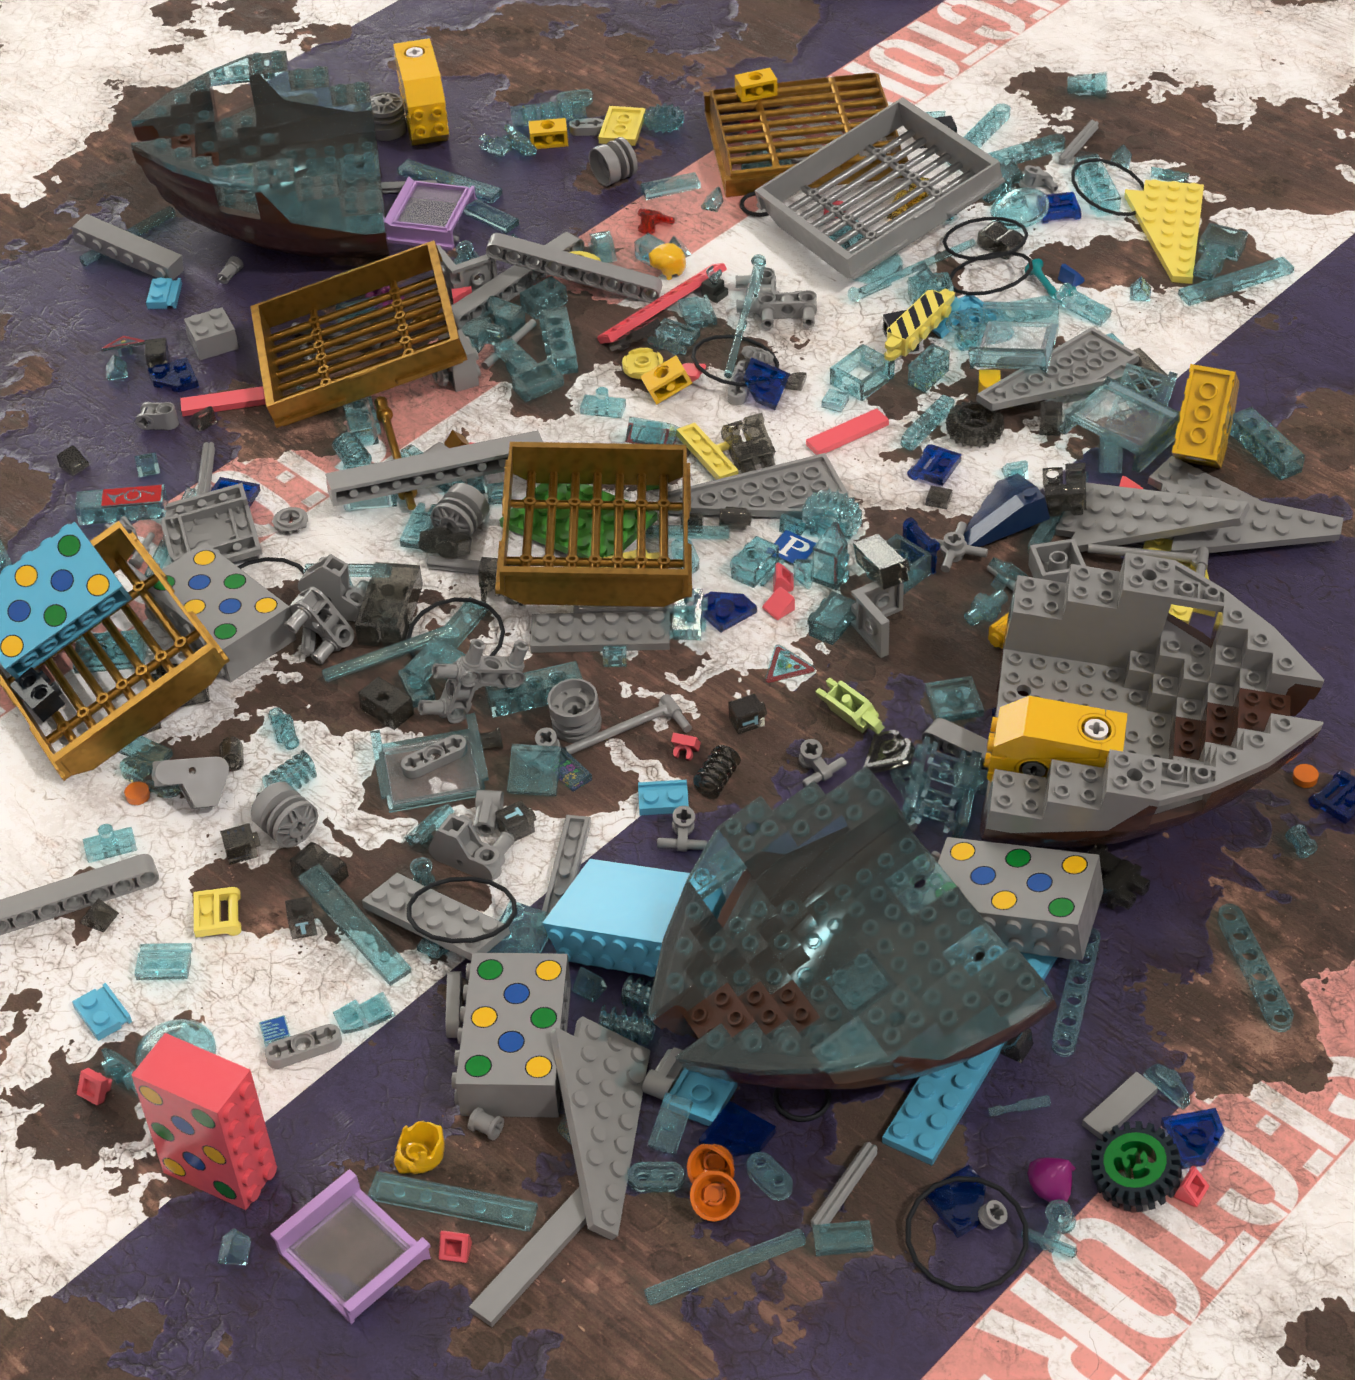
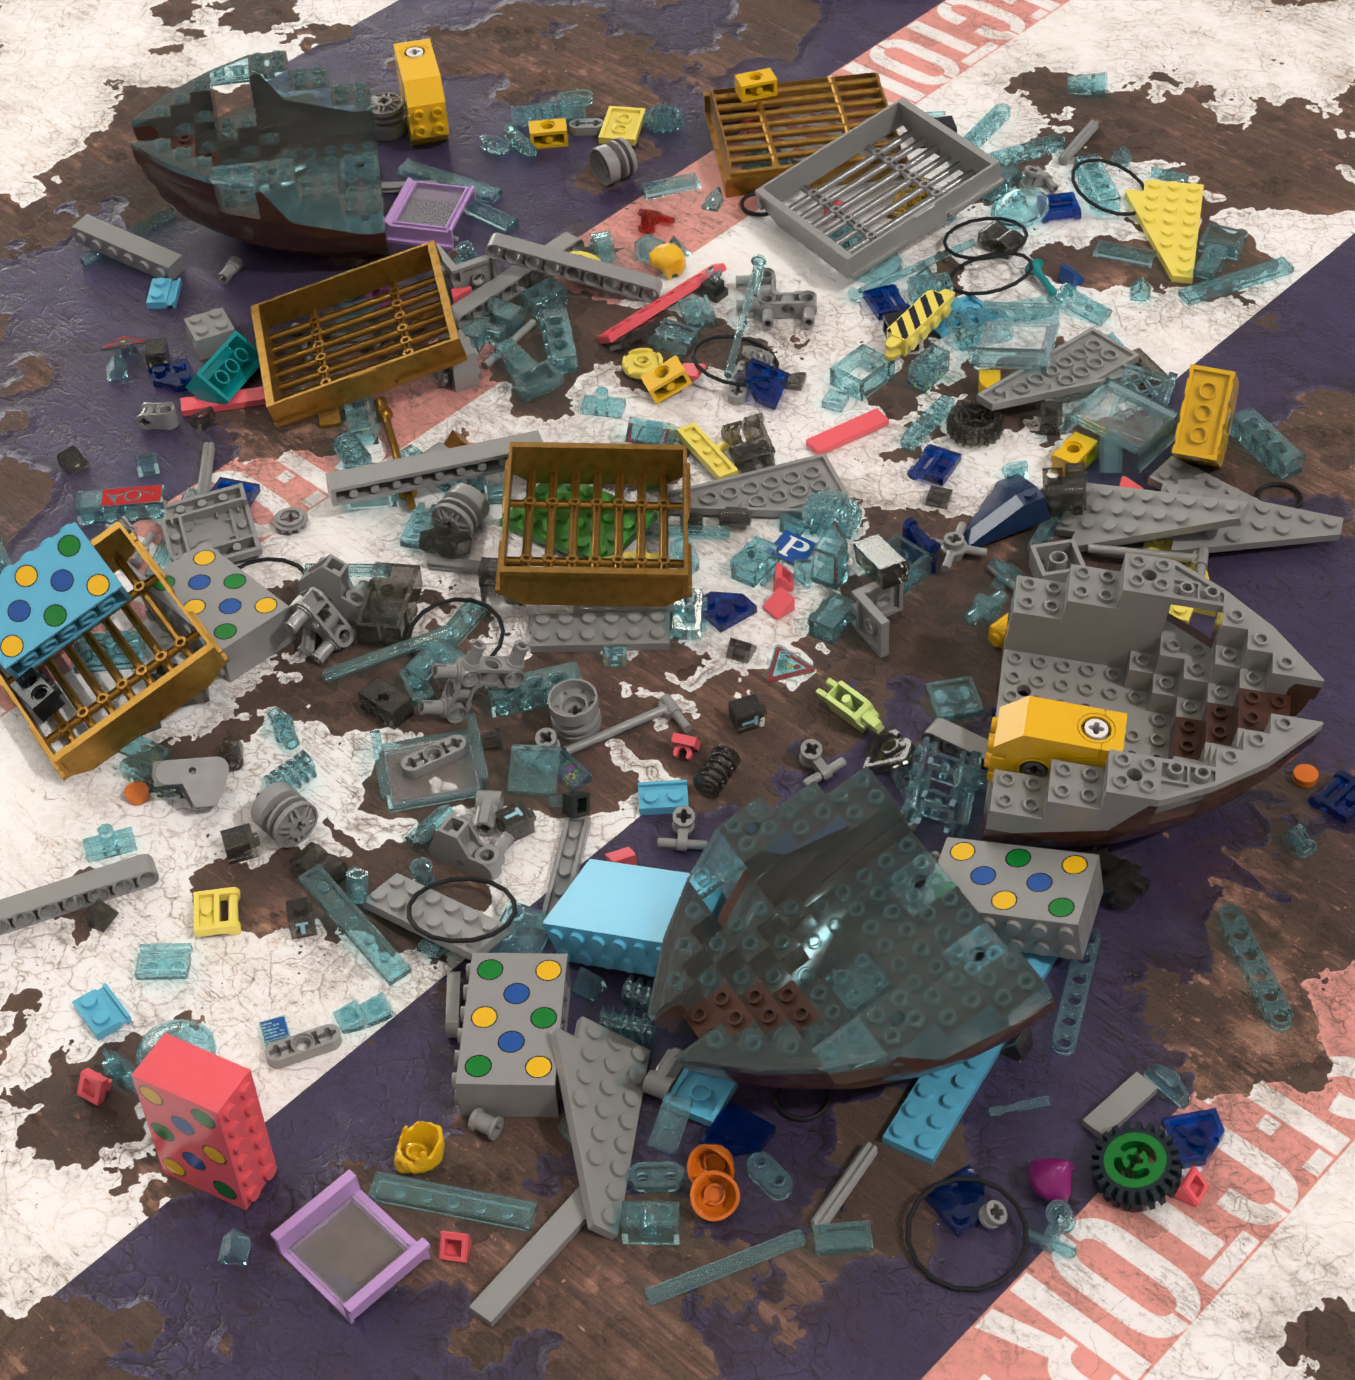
(225, 370): none -> teal slope
(330, 418): none -> pearl gold slope
(357, 885): none -> clear light blue axle
(573, 803): none -> pearl dark grey piece
(624, 856): none -> coral slope
(651, 1222): none -> clear light blue brick
(740, 650): none -> clear smoke slope
(880, 302): none -> clear blue plate
(1075, 449): none -> yellow brick
(1124, 254): none -> clear light blue tile
(1283, 484): none -> black tyre

